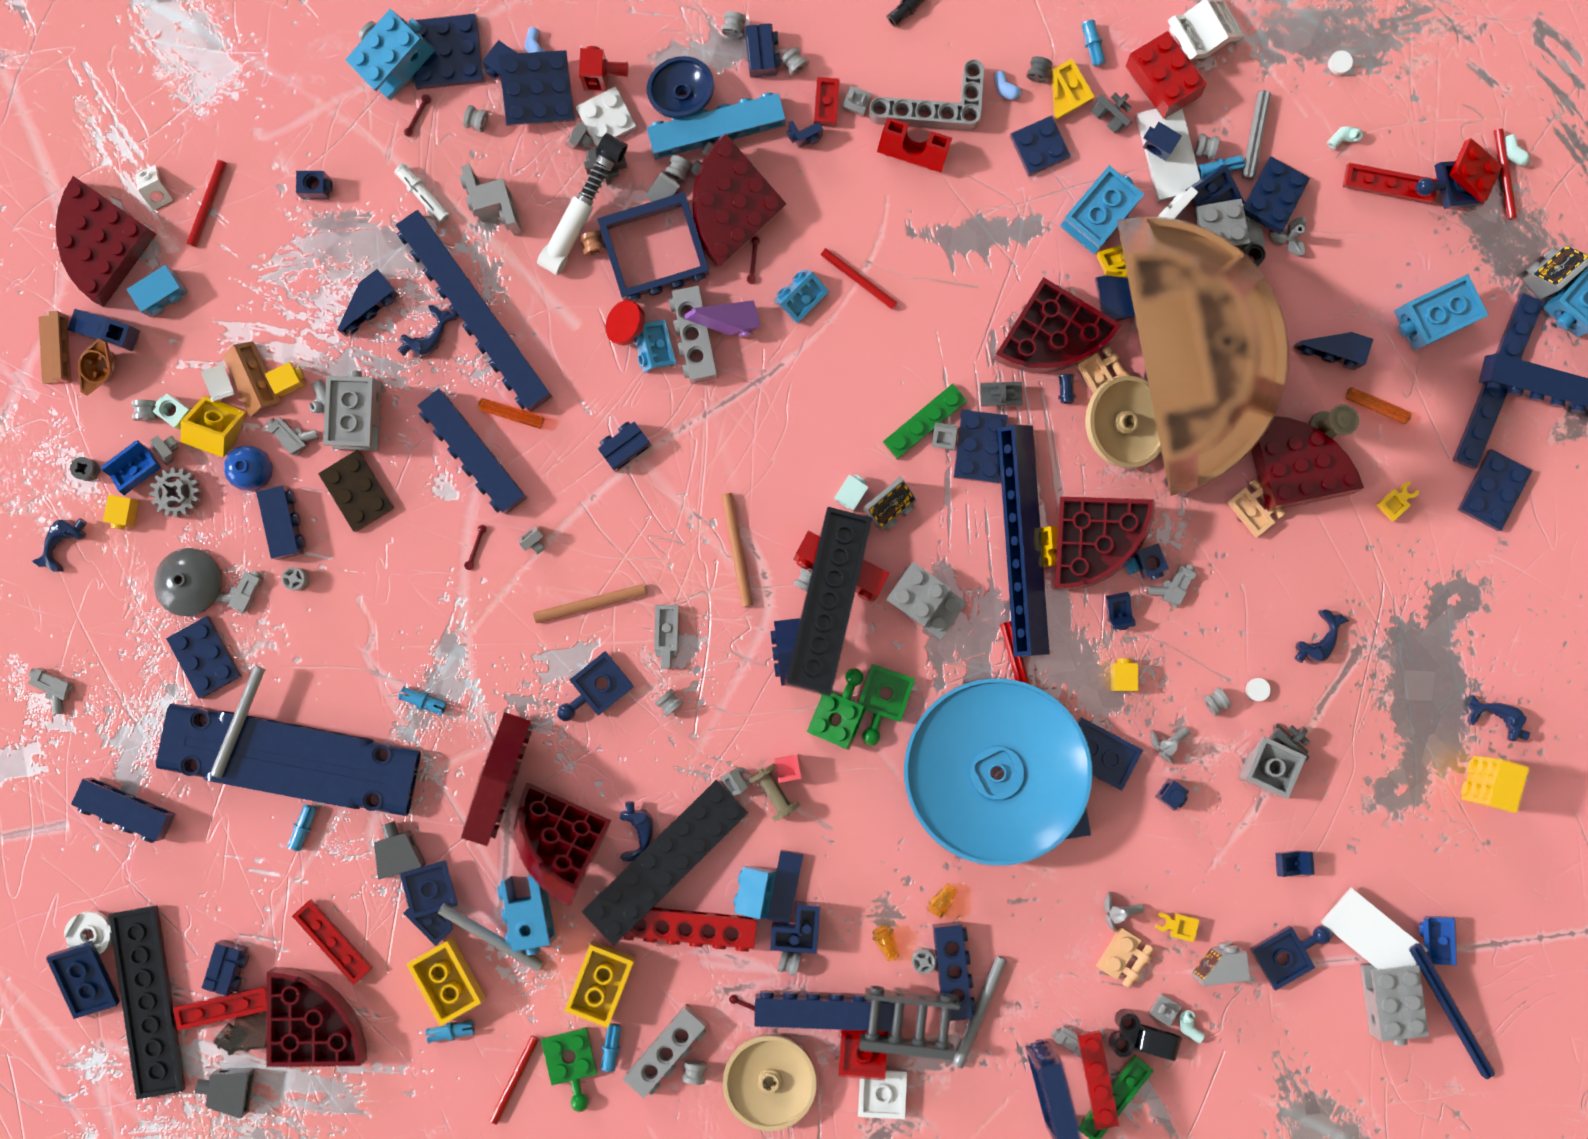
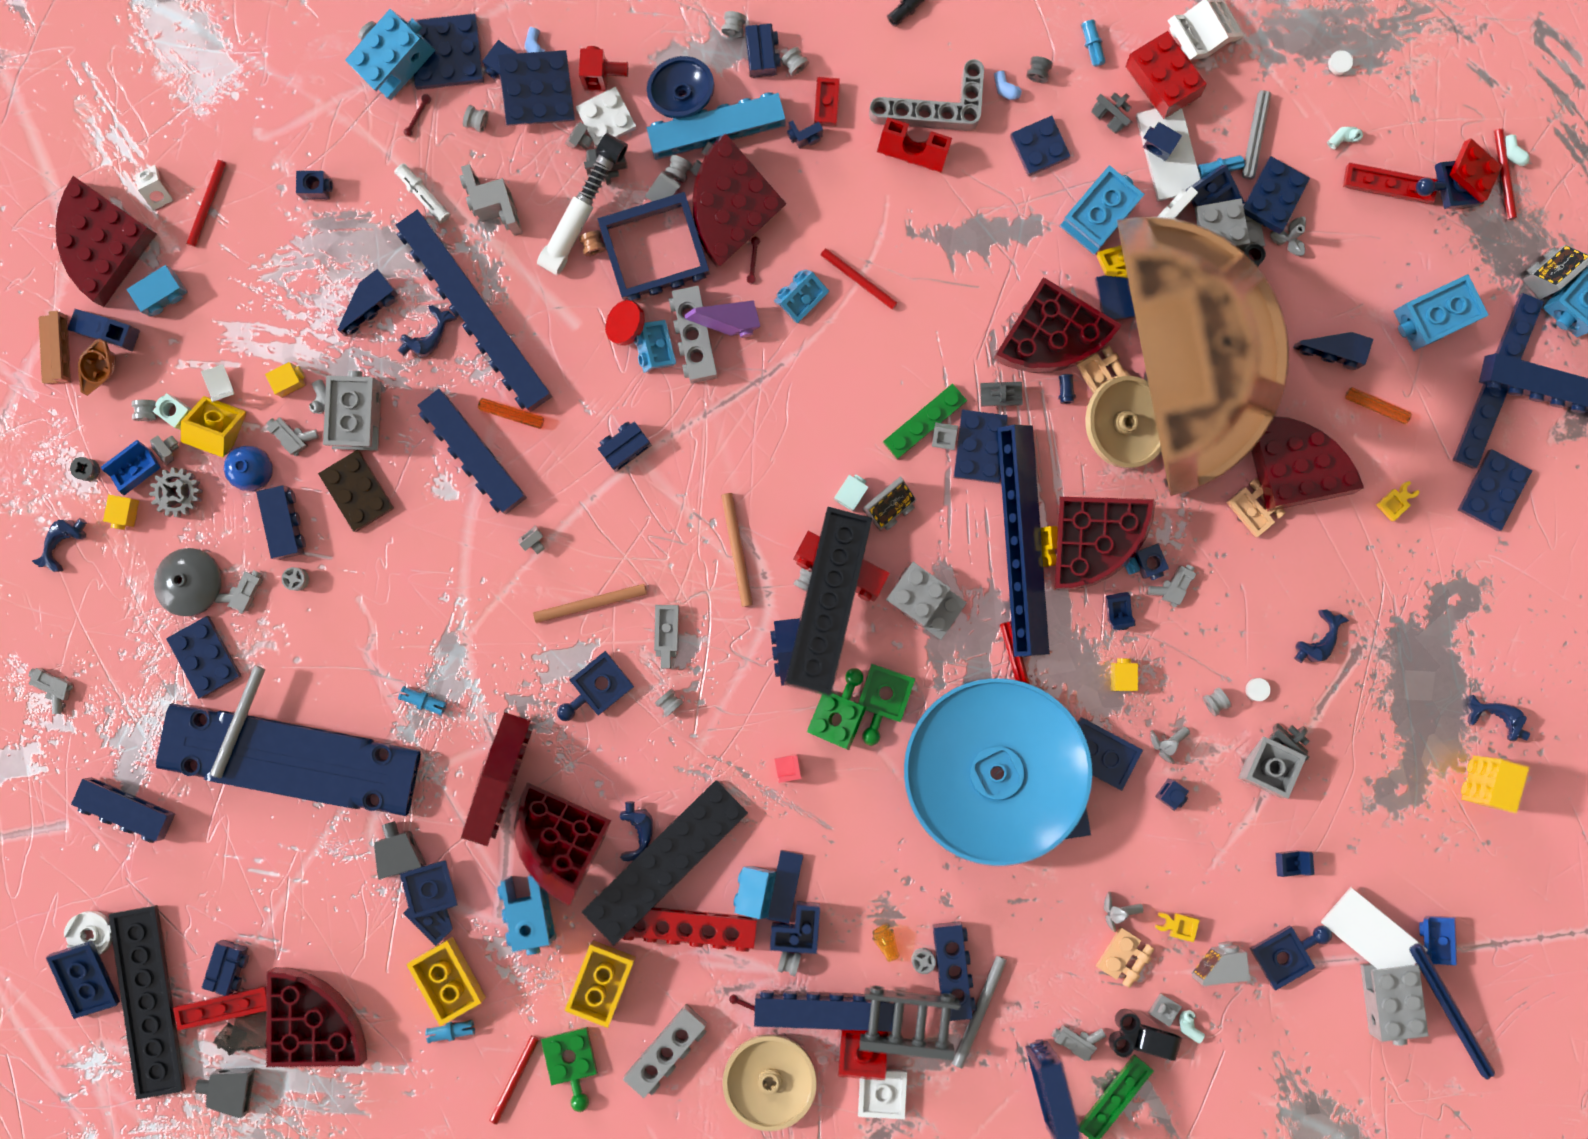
(249, 377): nougat panel -> none
(302, 827): dark azure axle -> none
(332, 941): red plate -> none
(469, 564): dark red hinge -> none
(488, 936): light grey piece -> none
(611, 1047): dark azure axle -> none
(694, 1072): light grey wheel -> none
(734, 781): light grey tile -> none
(774, 792): dark tan hose -> none
(856, 101): light grey tile -> none
(942, 901): clear yellow cone -> none
(1069, 89): yellow wing -> none
(1097, 1080): red plate -> none
(1206, 146): light grey wheel -> none
(1340, 420): dark tan hose -> none

